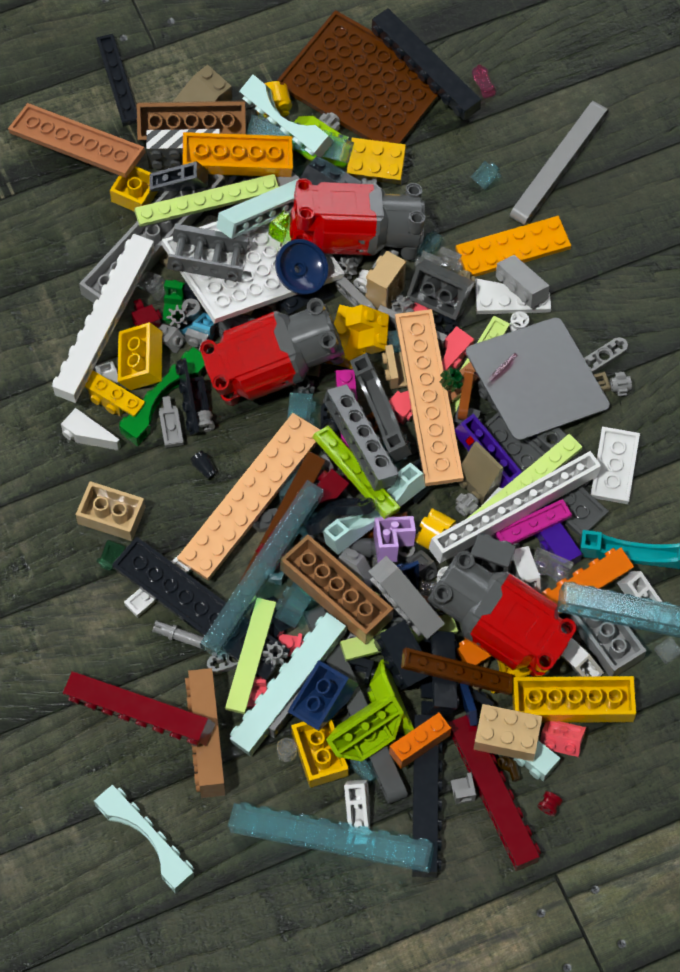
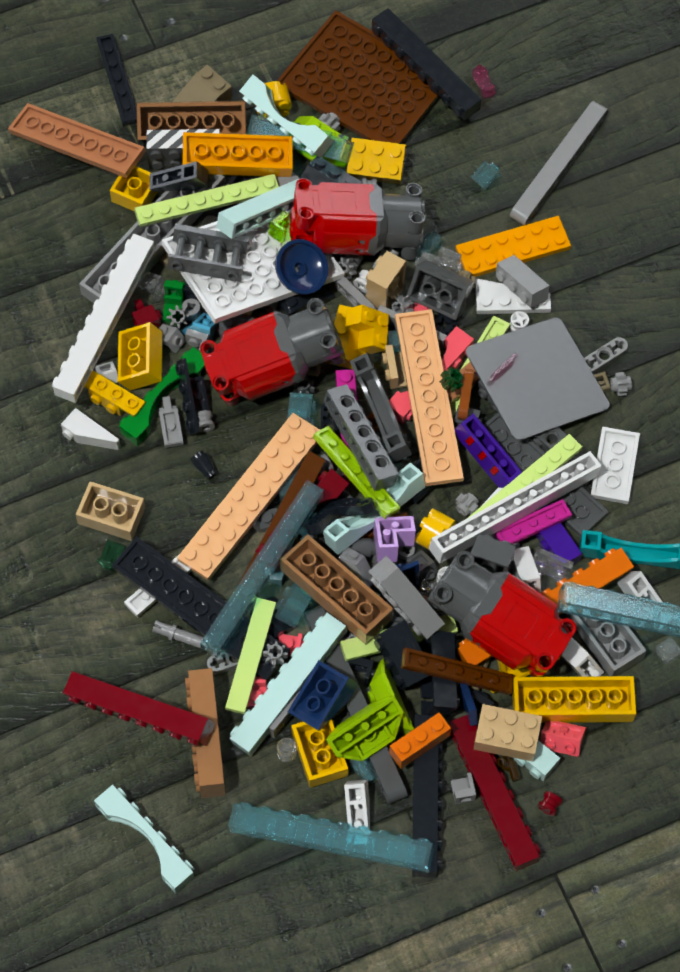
(480, 473): dark tan slope -> none

